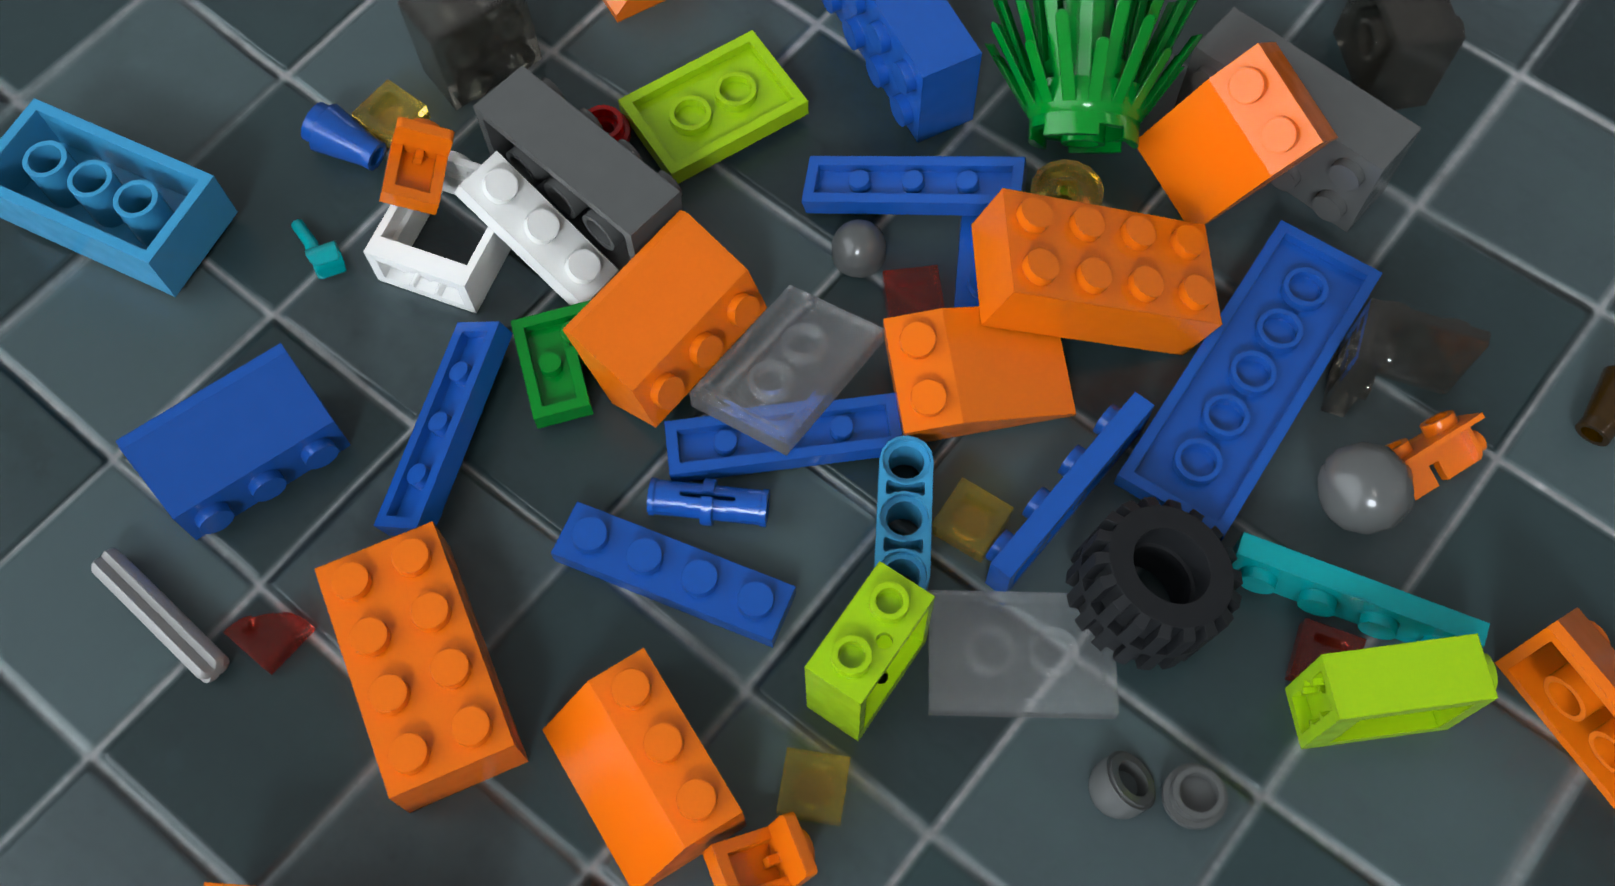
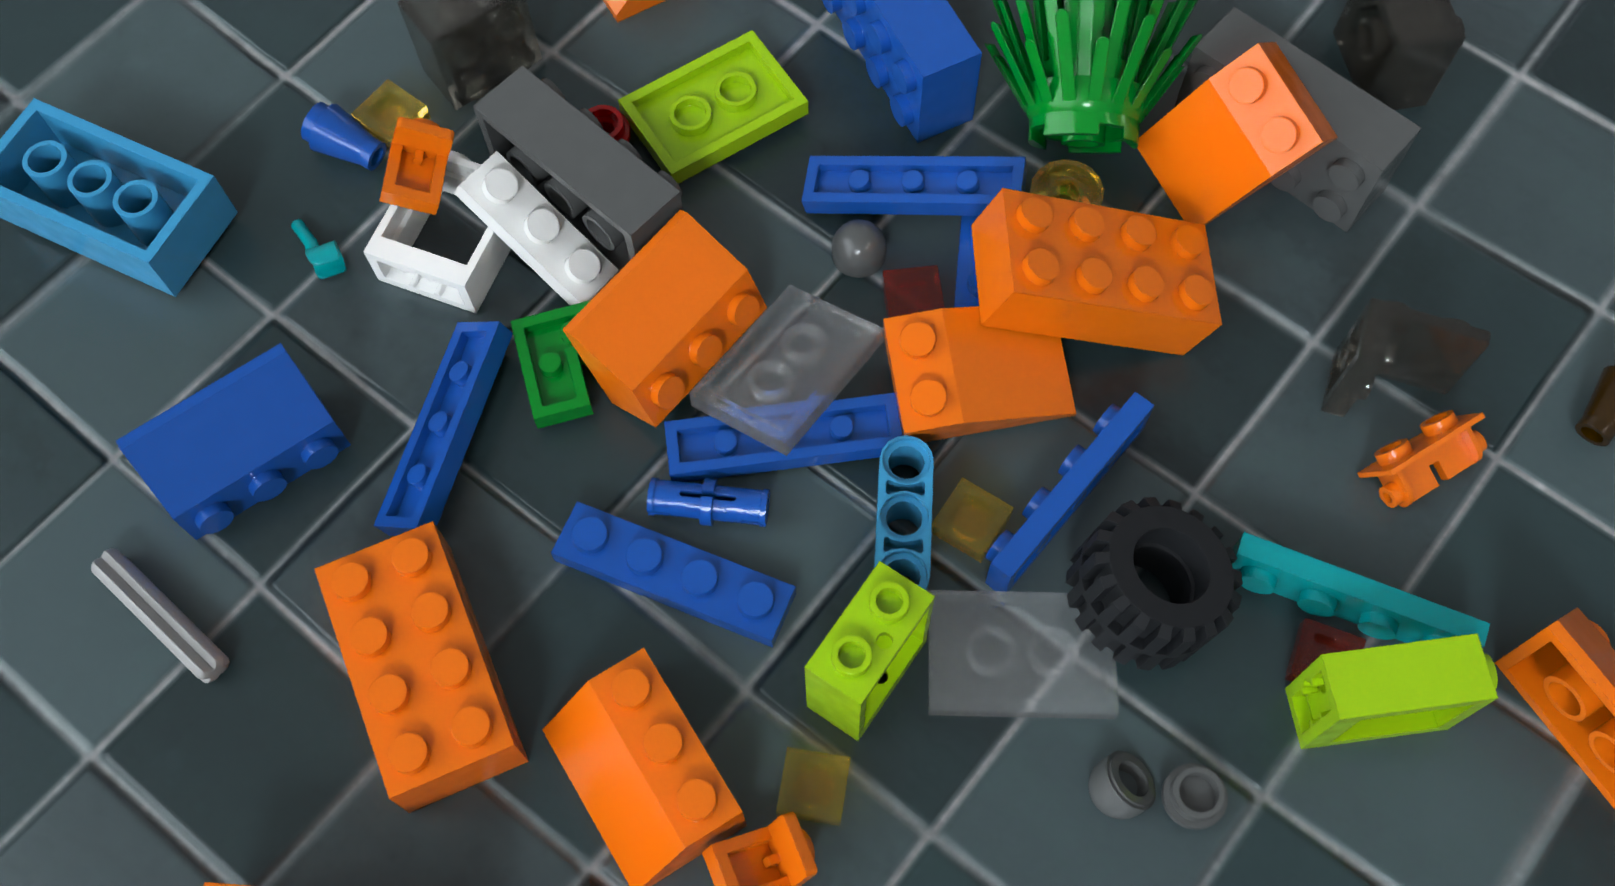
(270, 637): clear red tile -> none
(1249, 377): blue plate -> none
(1365, 488): dark grey hair -> none

